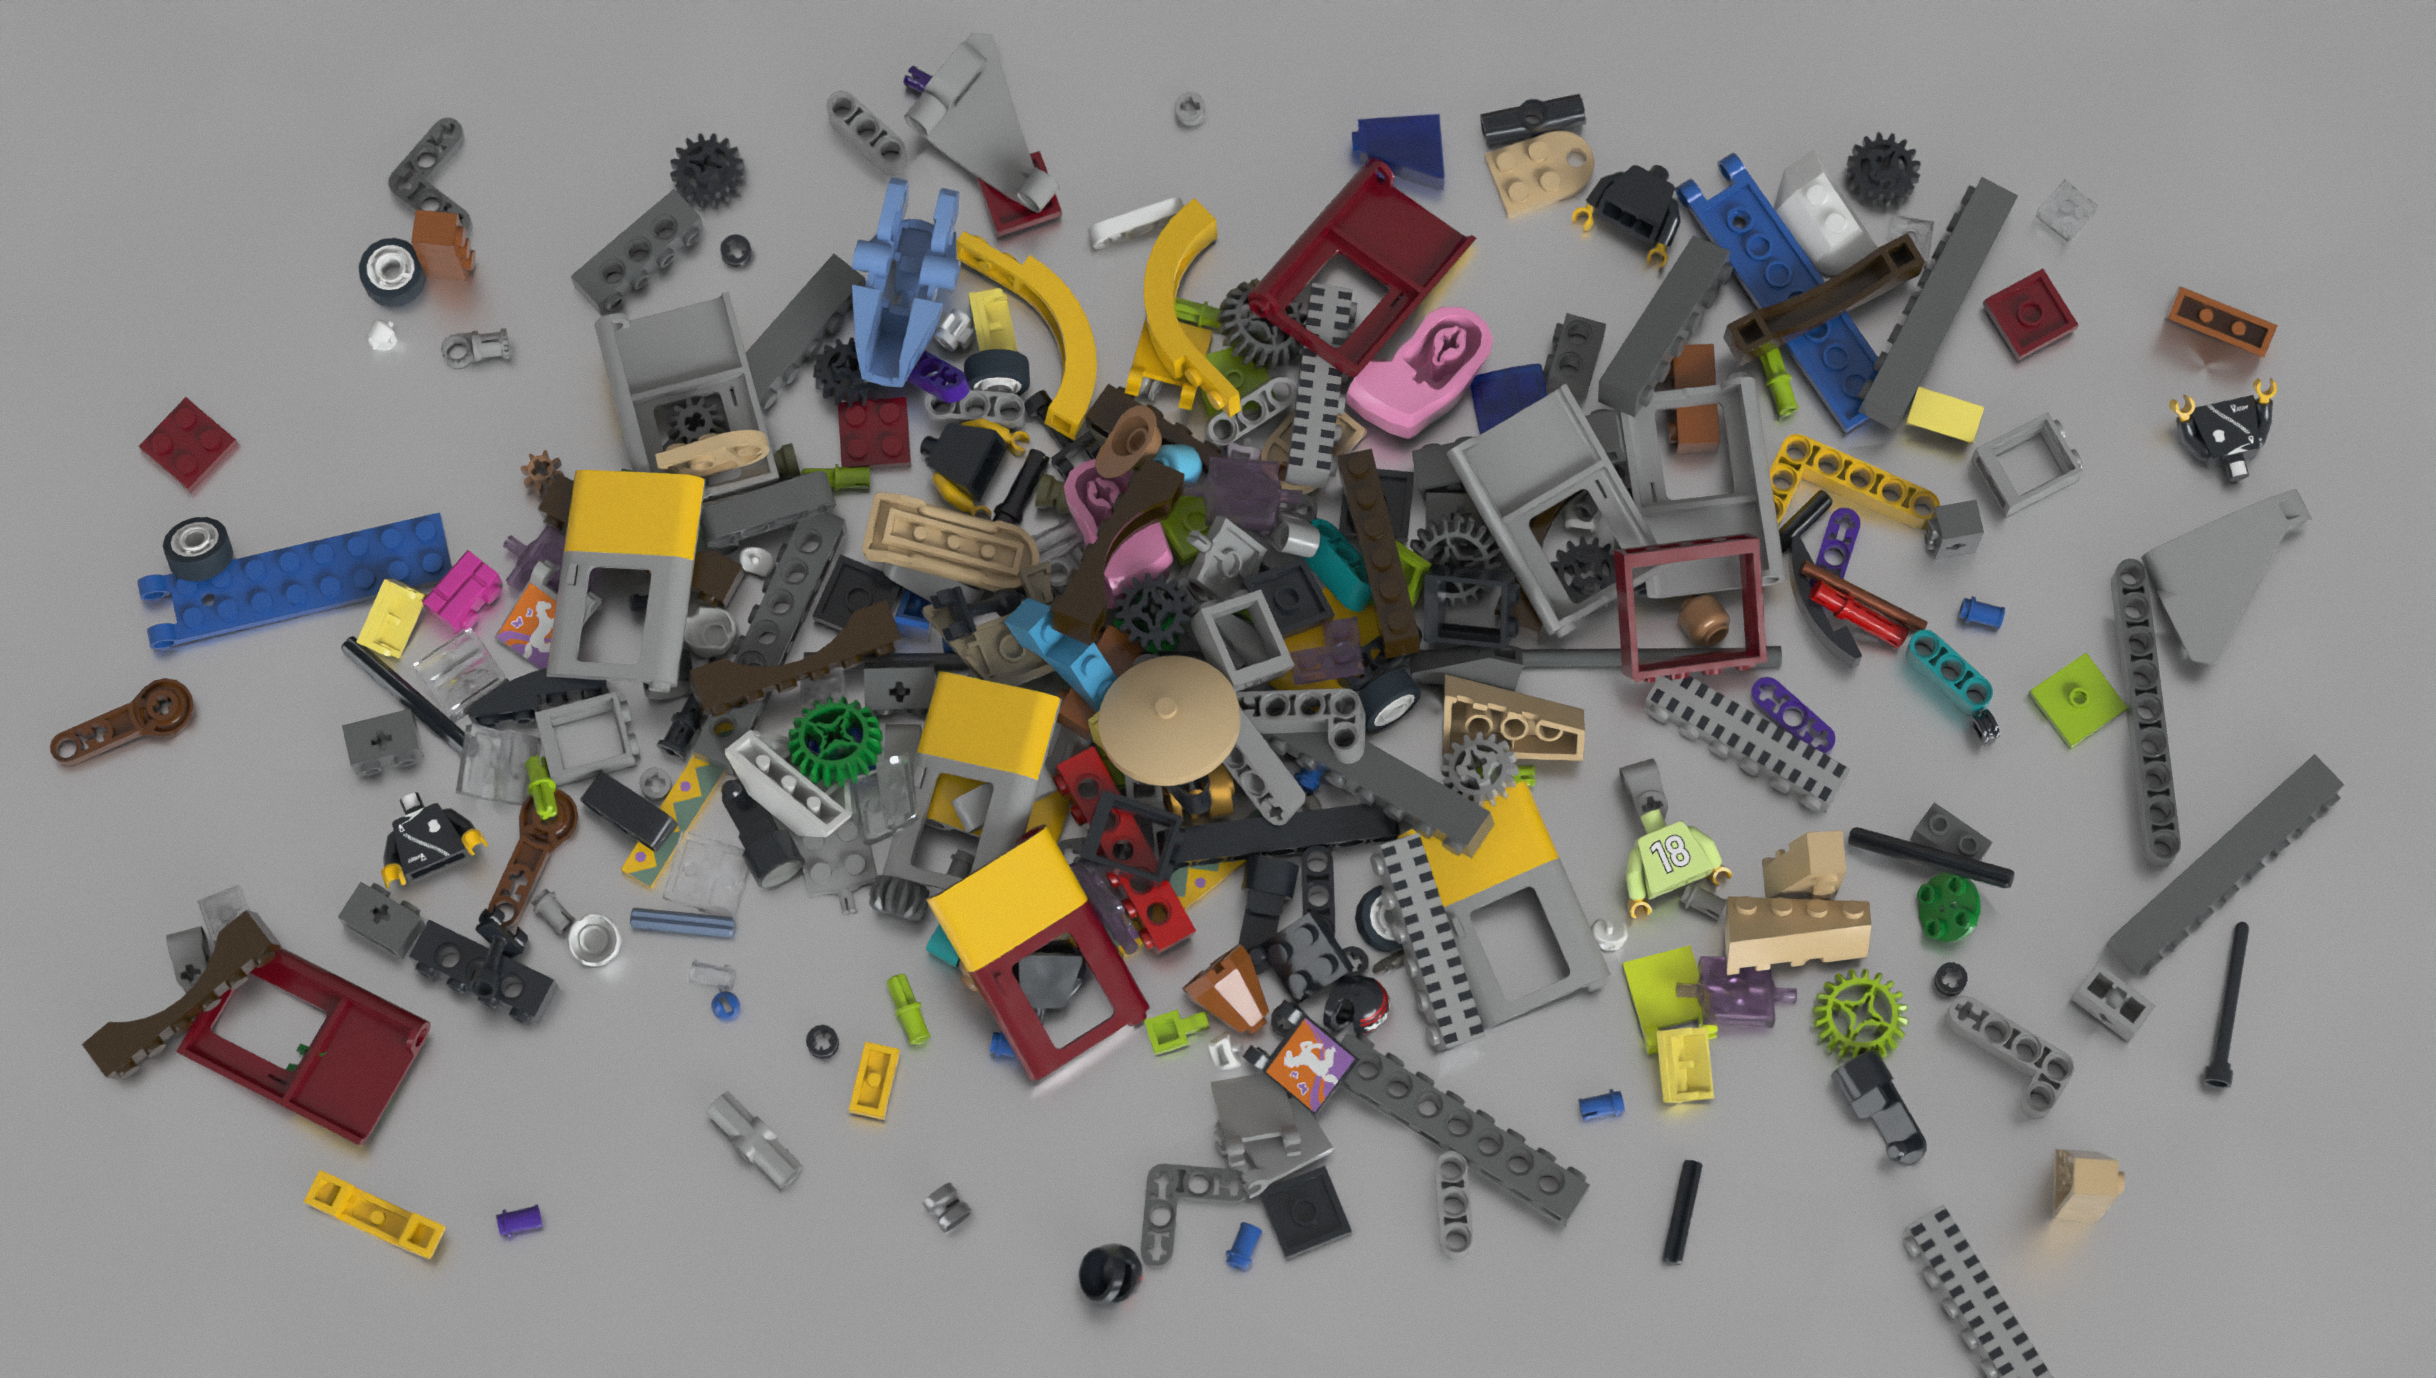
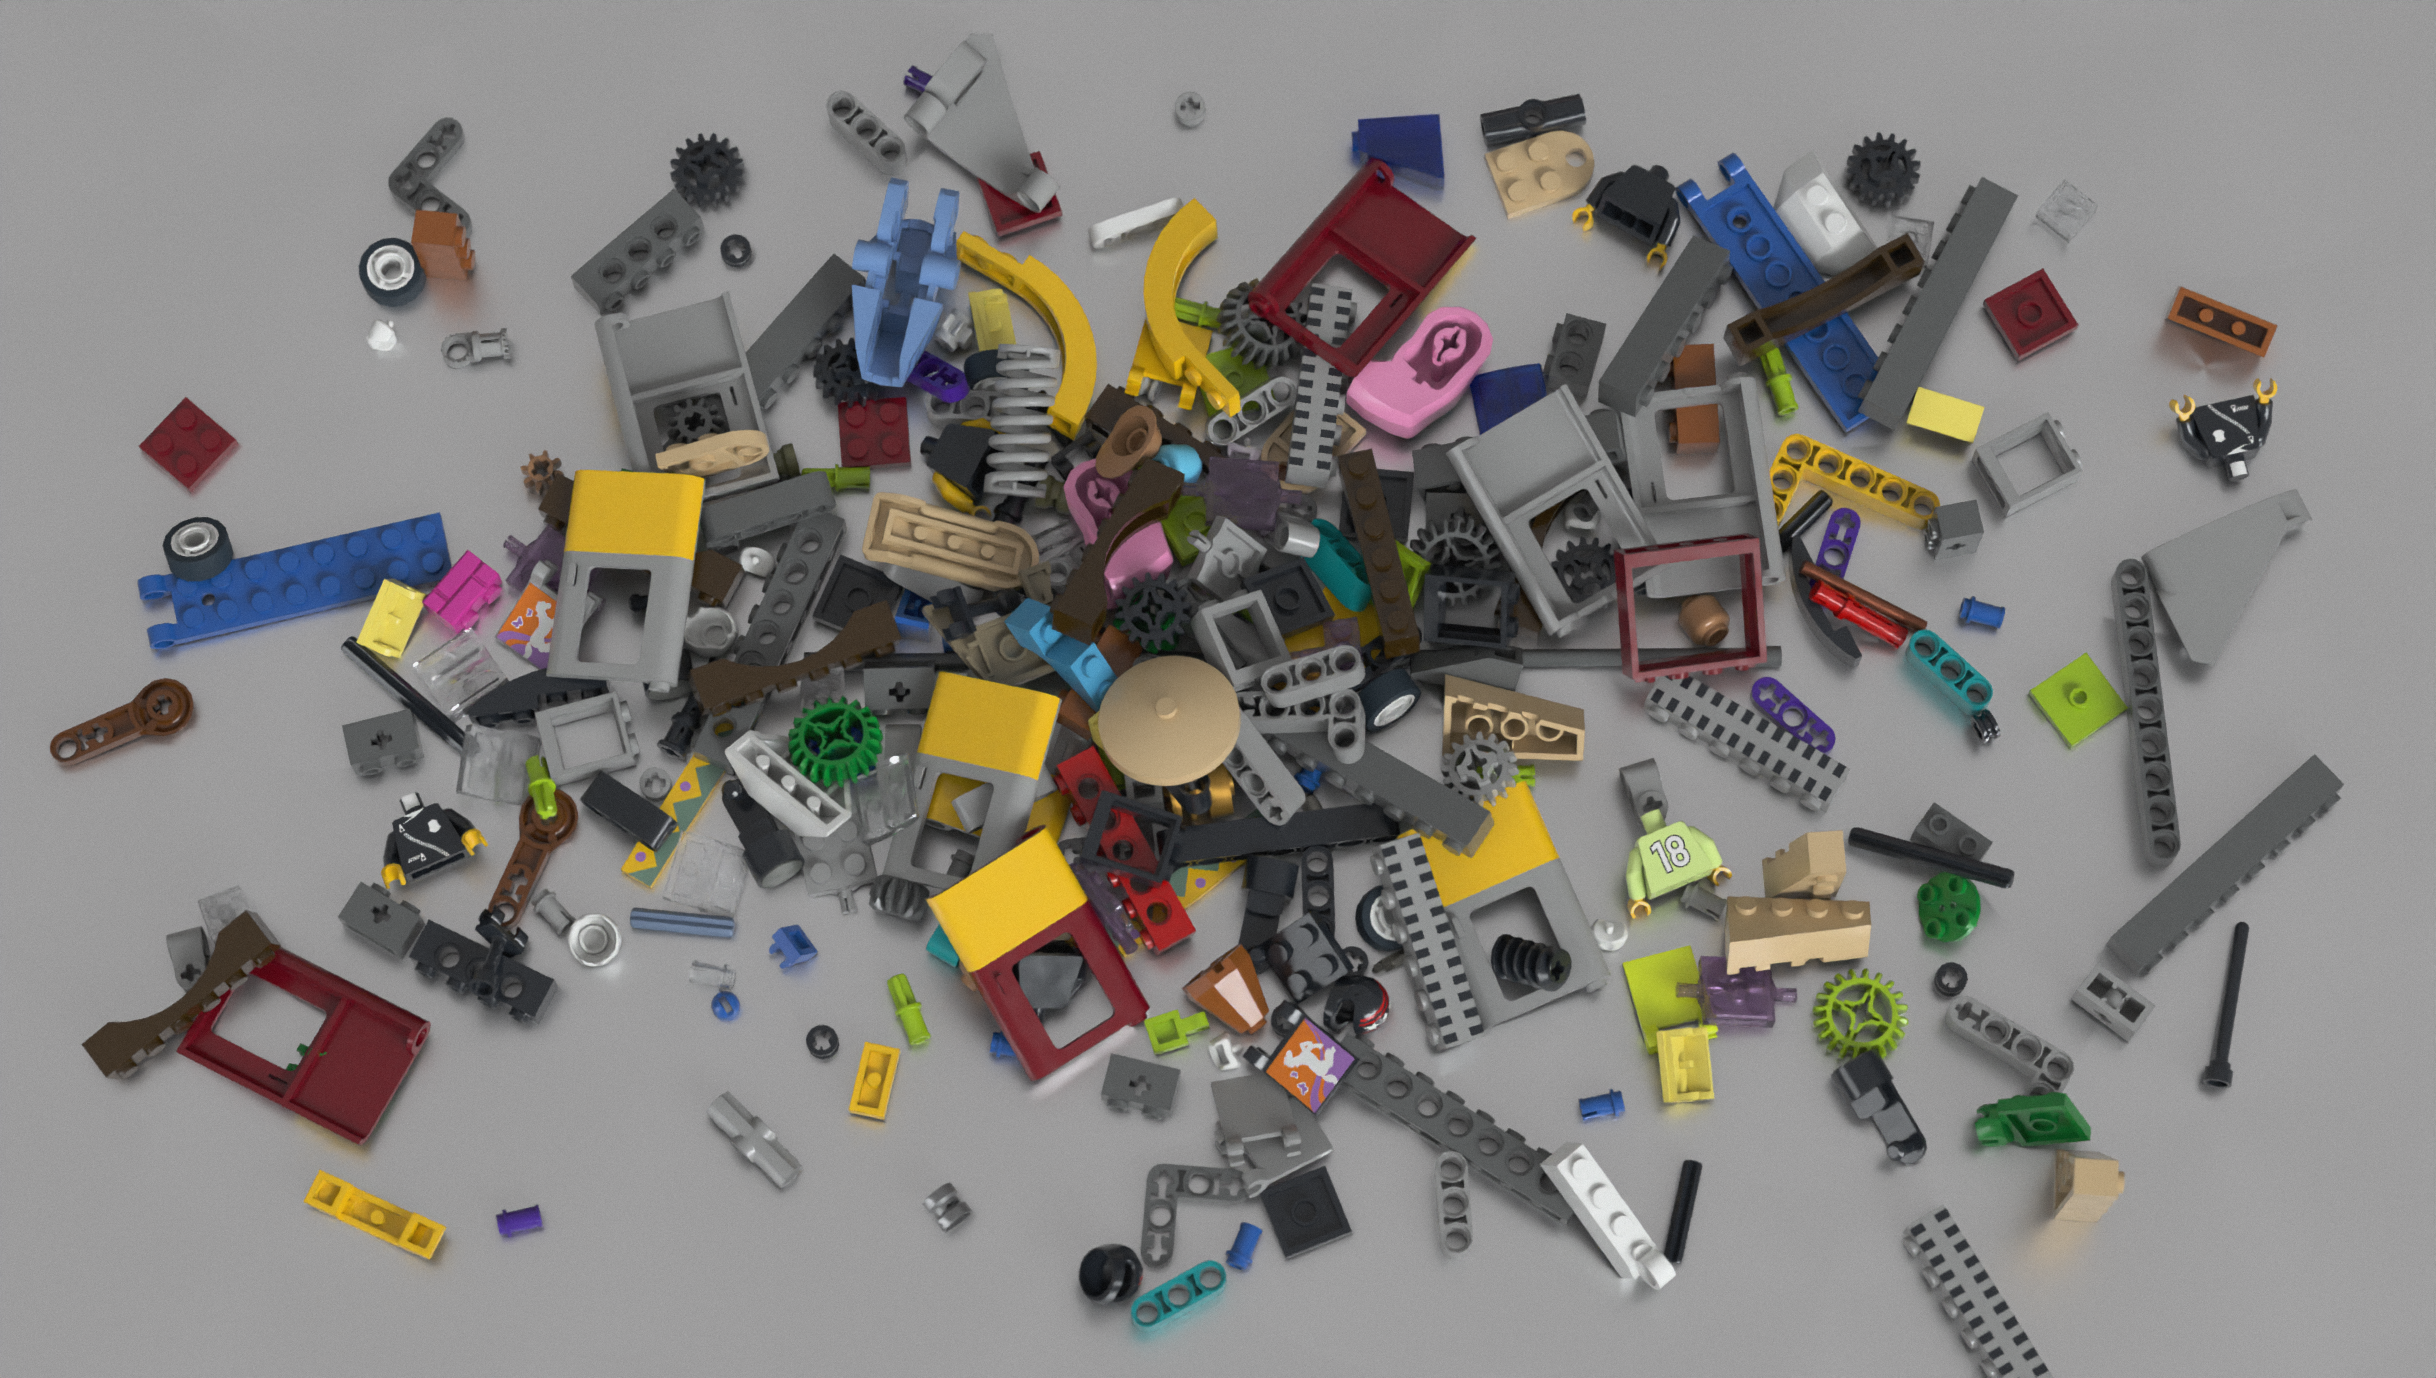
(793, 944): none -> blue tile
(1021, 358): none -> light grey piece
(1160, 1082): none -> dark grey brick
(1188, 1281): none -> teal beam
(1296, 671): none -> light grey beam
(1530, 963): none -> black piece
(1606, 1215): none -> white hinge
(2032, 1121): none -> green plate

